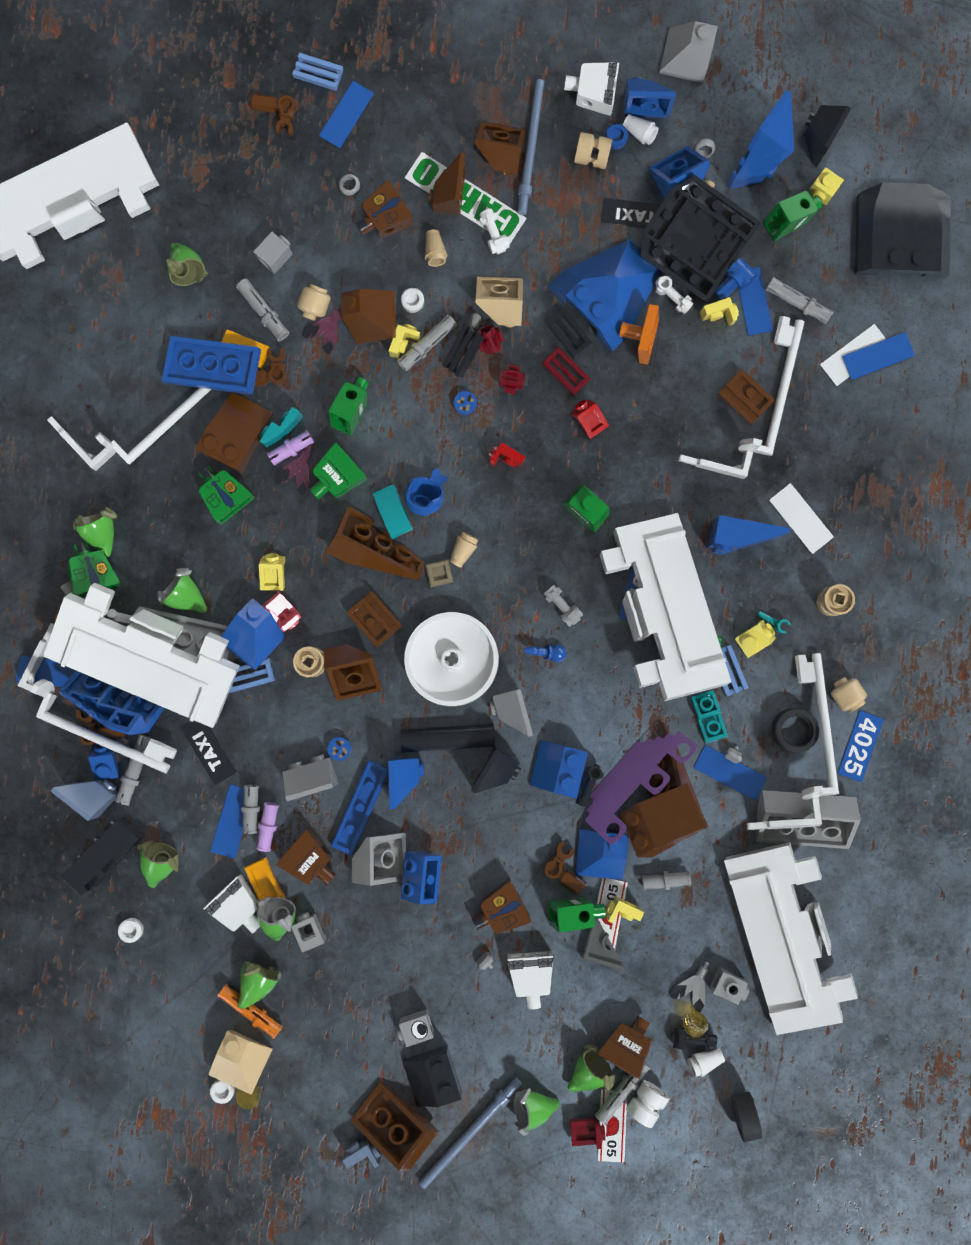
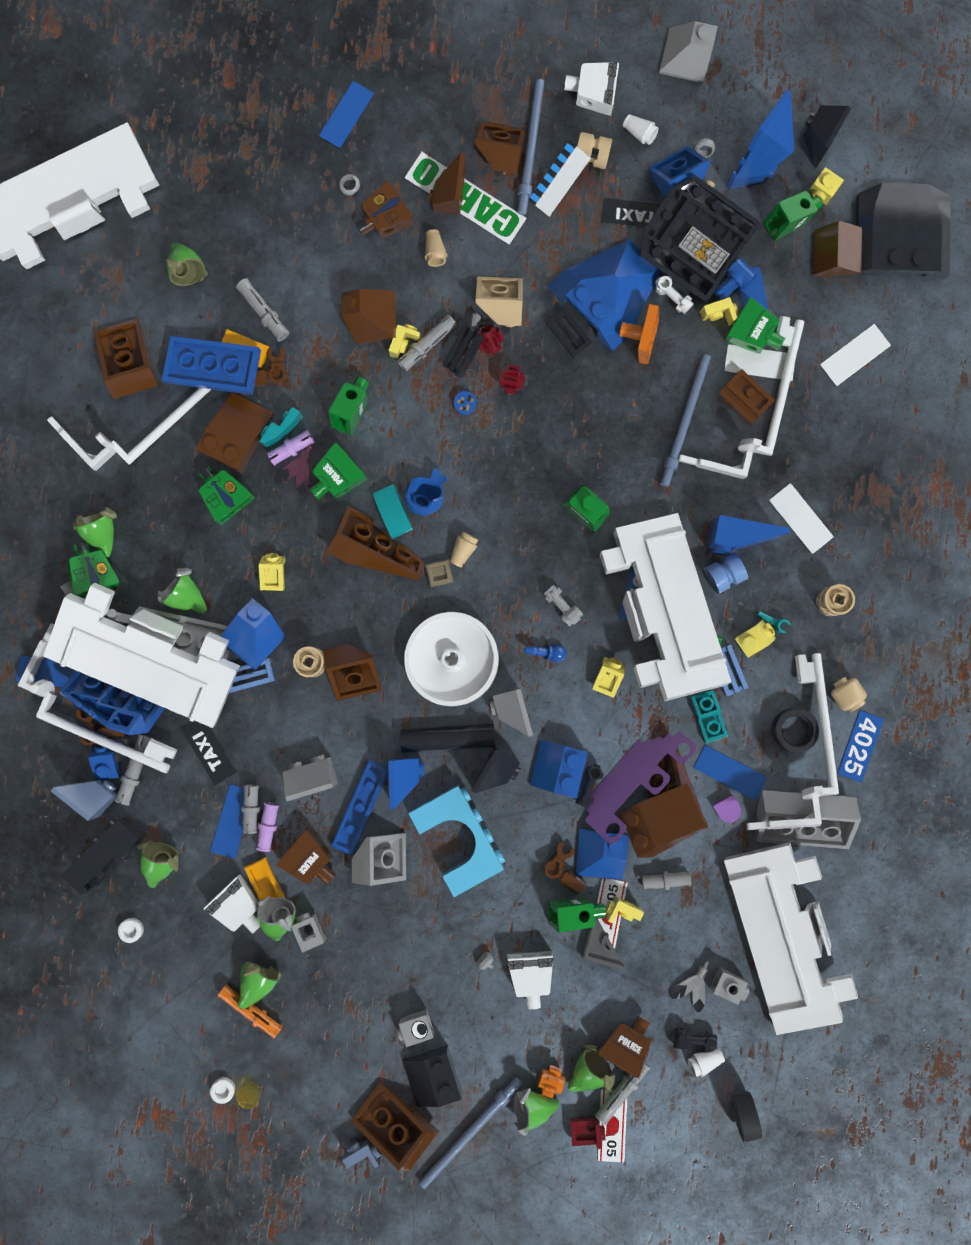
(125, 359): none -> reddish brown slope
(240, 1061): tan slope -> none
(270, 104): reddish brown bar -> none
(273, 252): light grey brick -> none
(282, 611): bracket -> none
(302, 58): medium blue tile -> none
(313, 302): tan head -> none
(327, 325): clear pink piece -> none
(339, 748): blue tile -> none
(374, 619): reddish brown plate -> none
(412, 300): white tile -> none
(421, 877): blue brick -> none
(484, 860): none -> medium azure arch
(497, 244): white bar -> none
(502, 909): reddish brown torso -> none
(510, 456): red bracket -> none
(551, 1081): none -> orange gear
(559, 178): none -> white sticker
(579, 385): dark red tile -> none
(589, 418): red bracket -> none
(609, 676): none -> light yellow bracket
(618, 134): blue tile -> none
(646, 1105): white wheel -> none
(647, 98): blue slope -> none
(671, 462): none -> sand blue bar
(695, 1024): clear yellow tile -> none
(703, 250): none -> tile
(728, 809): none -> medium lavender tile
(729, 571): none -> medium blue wheel
(733, 755): light grey rock -> none
(755, 329): none -> green torso
(765, 364): none -> white sticker
(797, 299): light grey pin -> none
(837, 249): none -> reddish brown slope
(878, 355): blue sticker -> none

